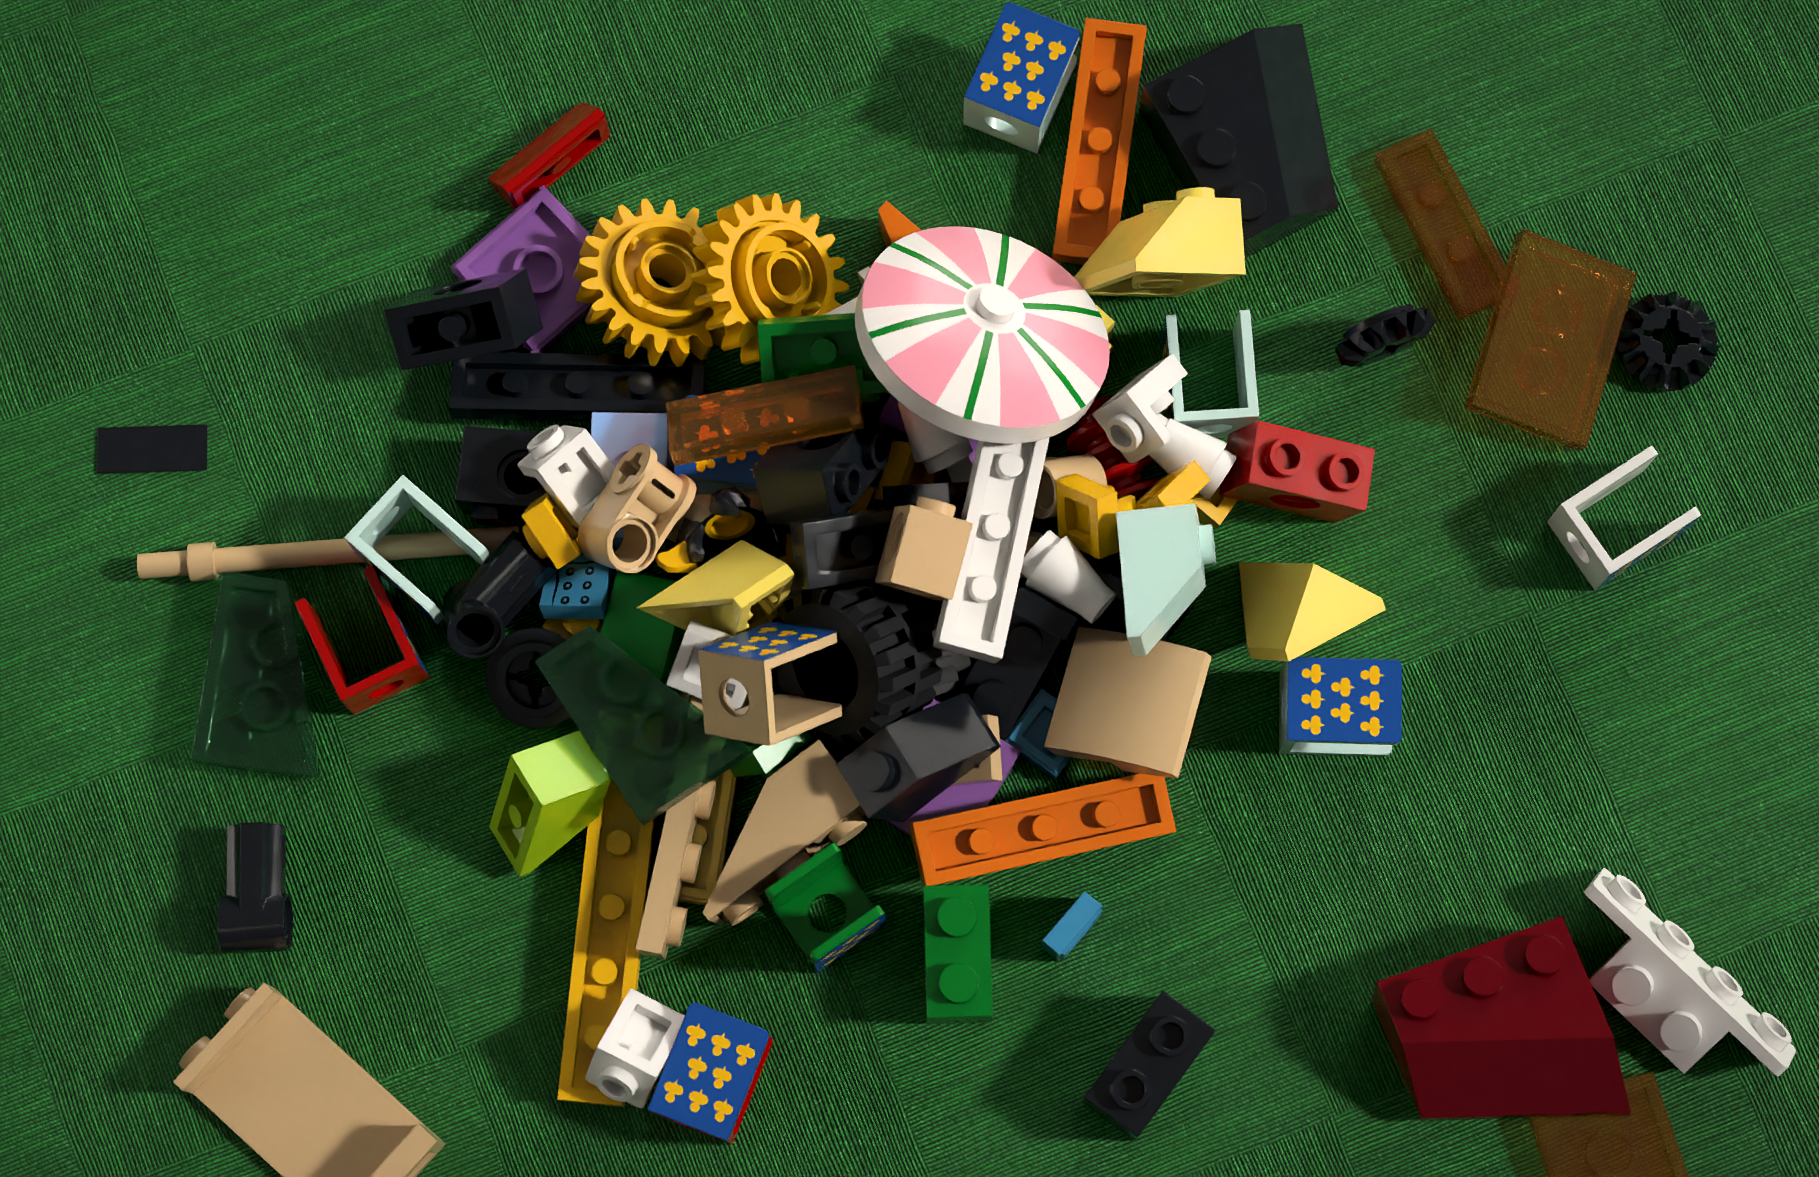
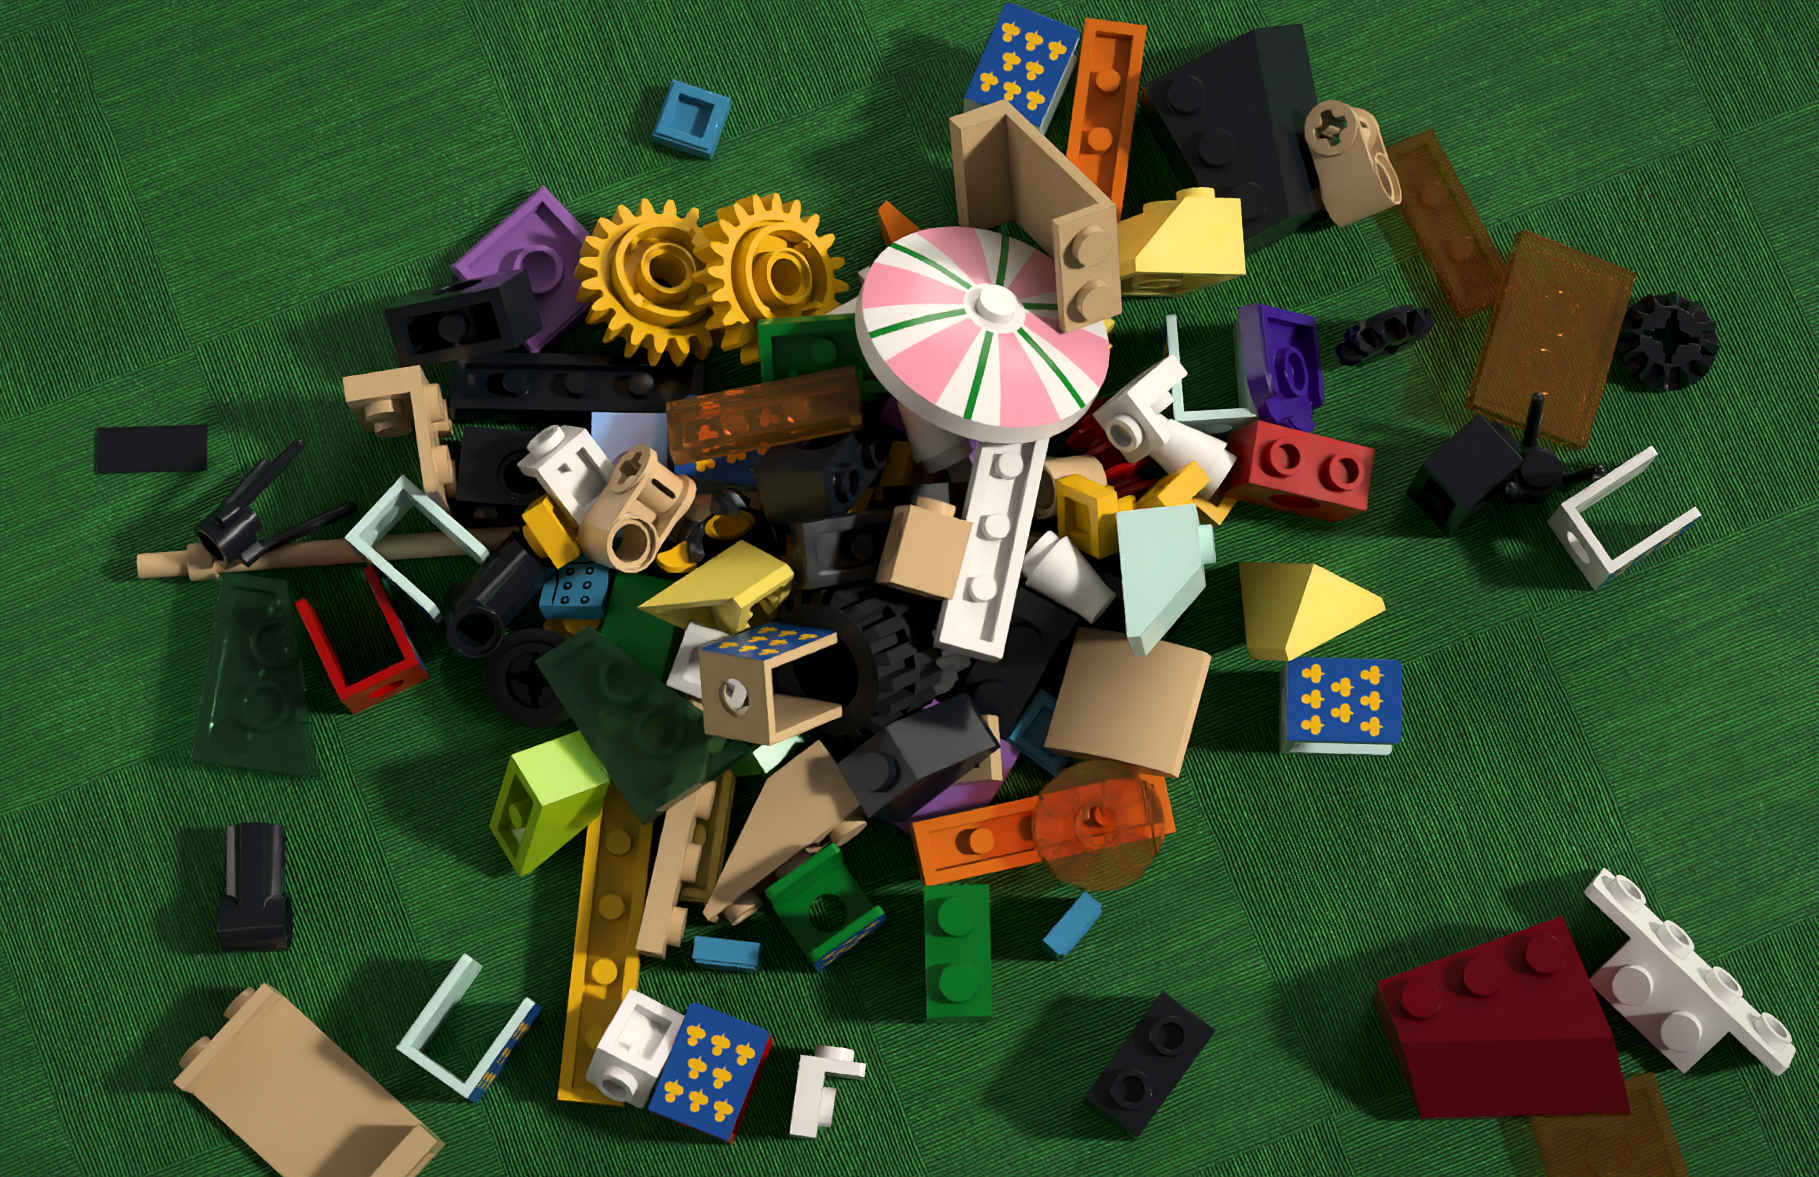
(232, 527): none -> black plant
(392, 403): none -> tan bracket
(436, 1013): none -> light aqua piece
(551, 154): red slope -> none
(691, 120): none -> dark azure tile
(727, 955): none -> dark azure tile
(812, 1100): none -> white bracket
(1017, 174): none -> tan panel
(1127, 848): none -> clear orange plate
(1282, 365): none -> dark purple tile
(1356, 172): none -> tan piece
(1465, 474): none -> black brick
(1541, 469): none -> black plant

